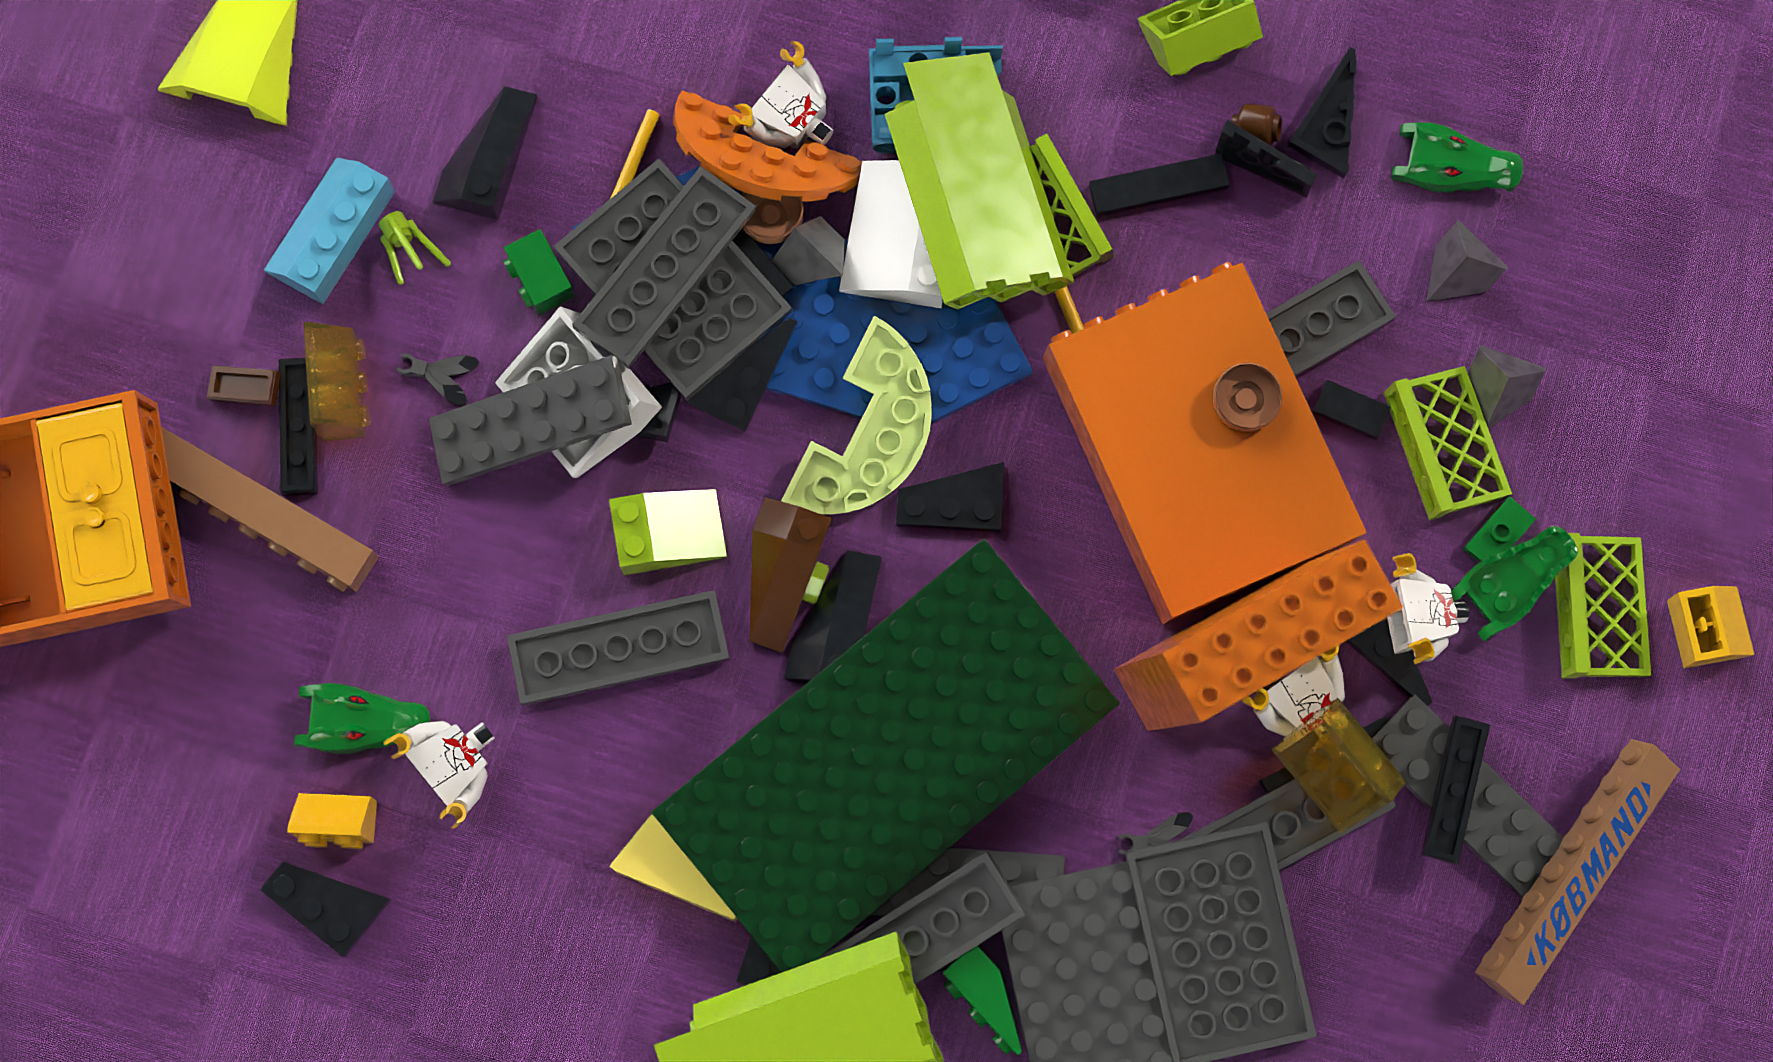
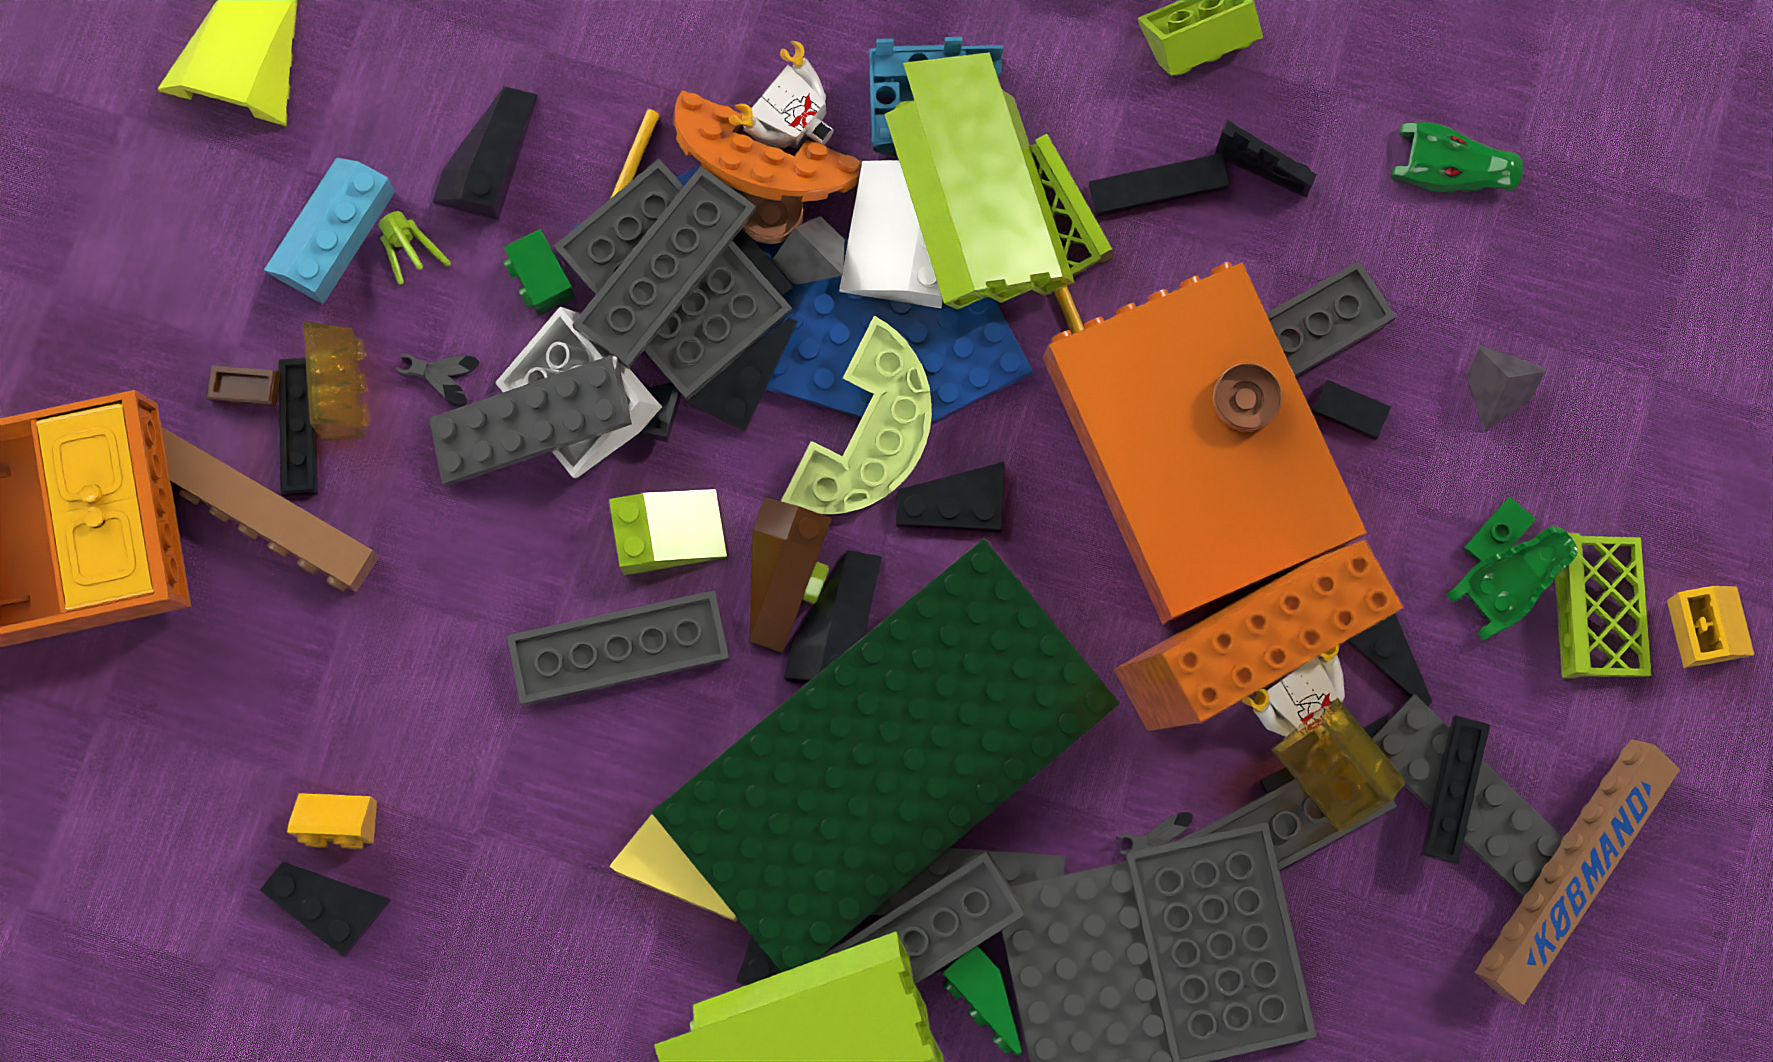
(353, 720): green animal -> none
(448, 762): white torso -> none
(1260, 121): reddish brown head -> none
(1327, 126): black wing -> none
(1419, 443): lime fence -> none
(1427, 613): white torso -> none
(1462, 265): flat silver slope -> none

